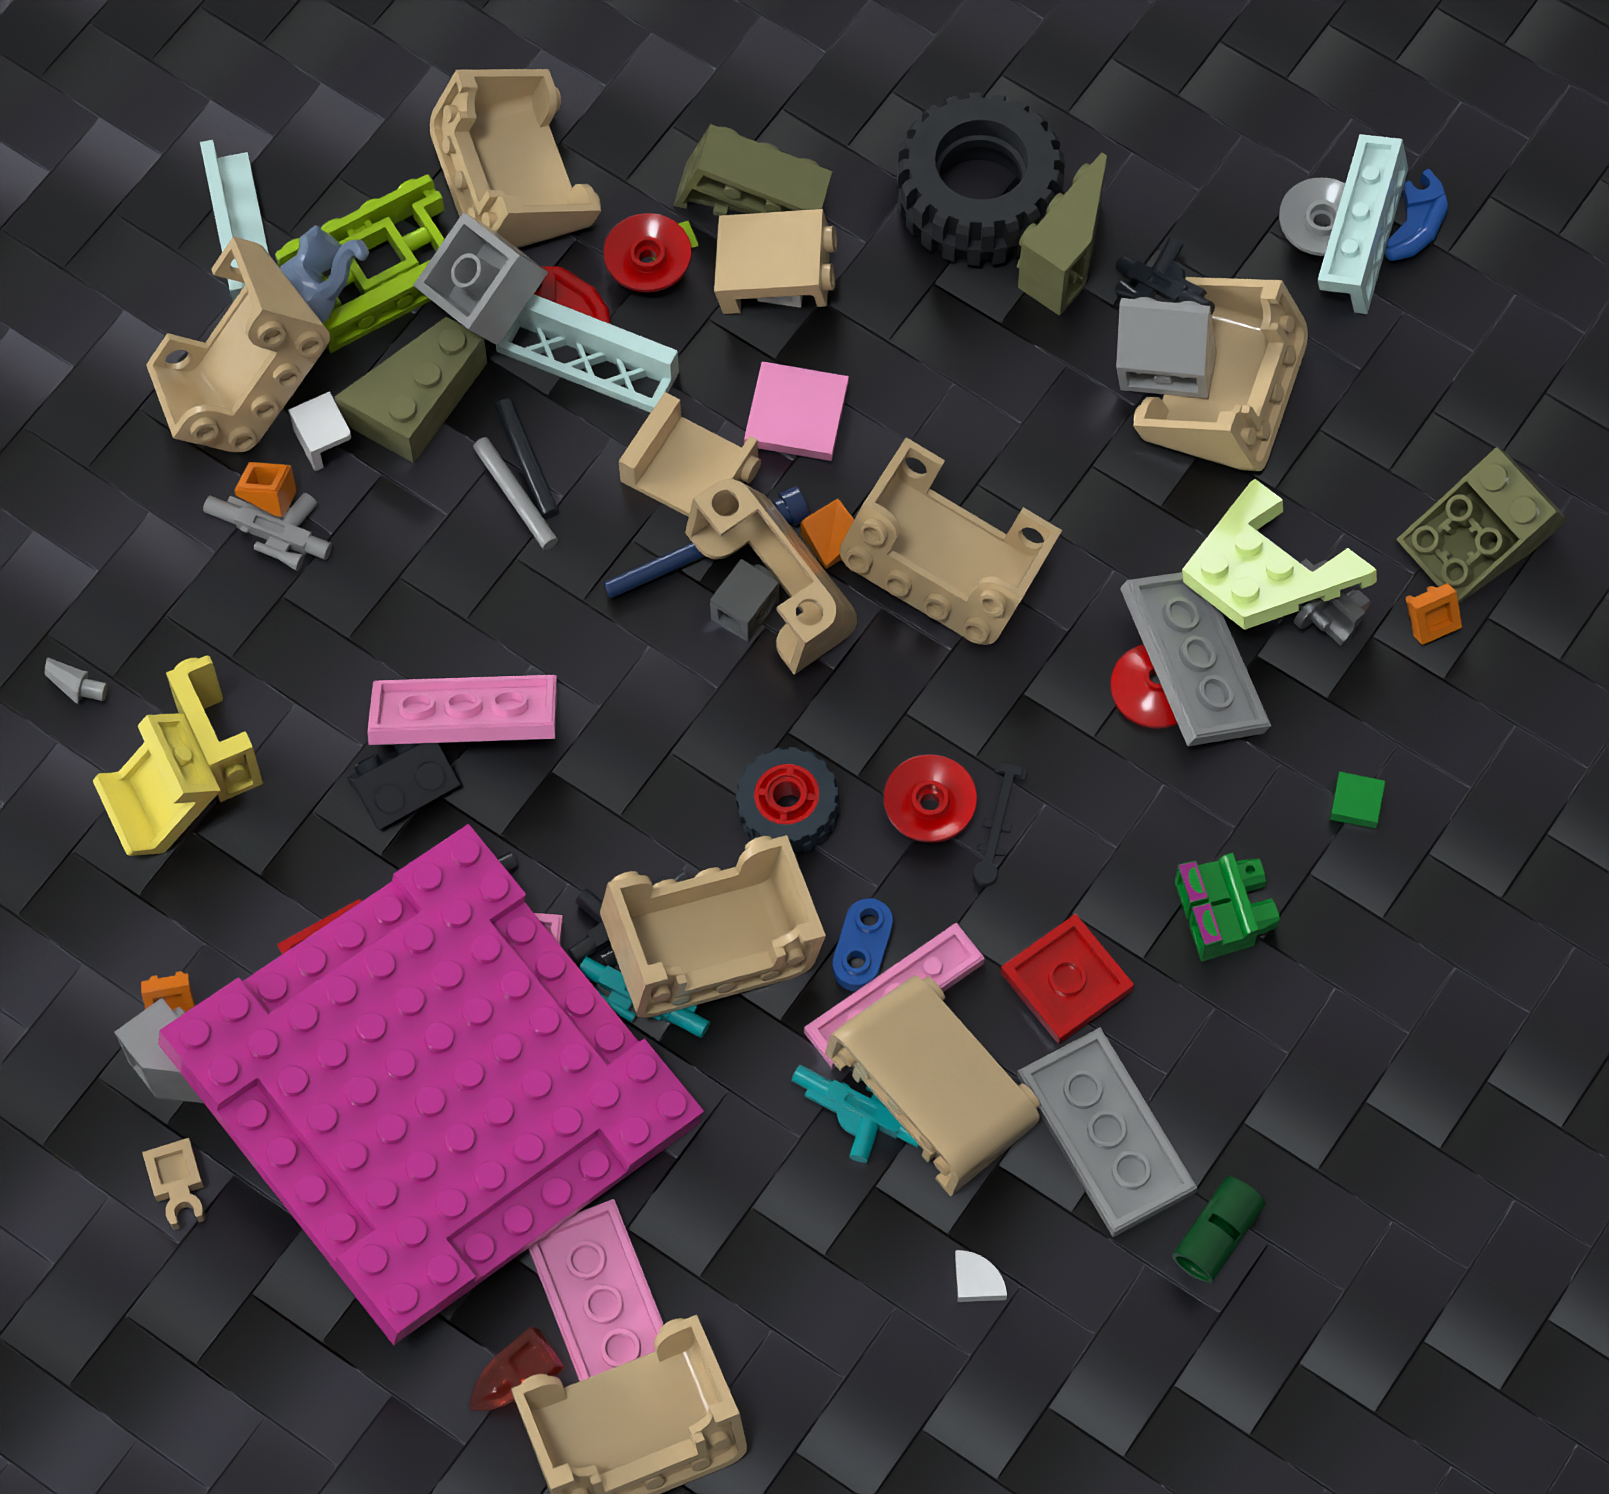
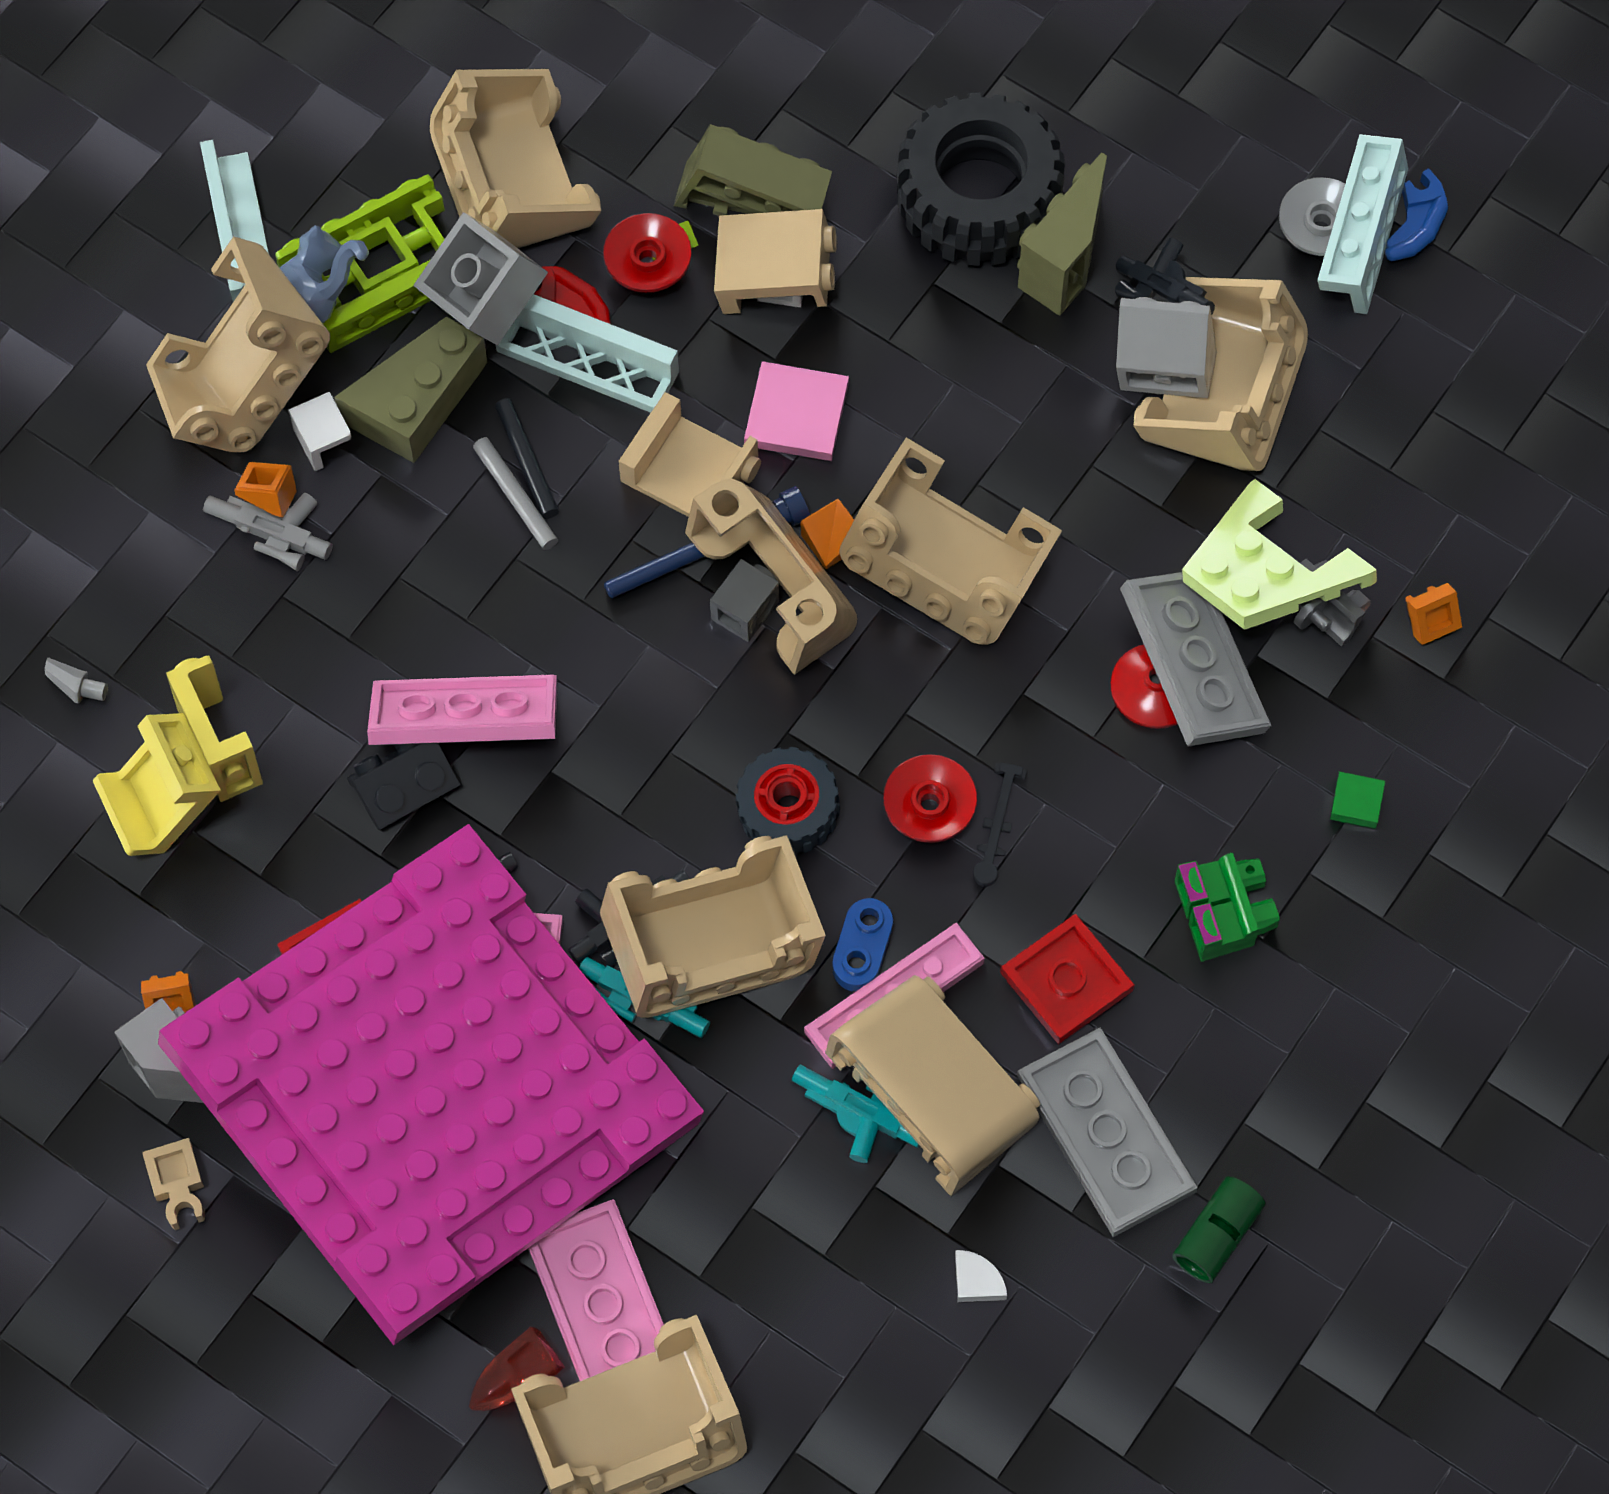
(1482, 526): olive slope -> none

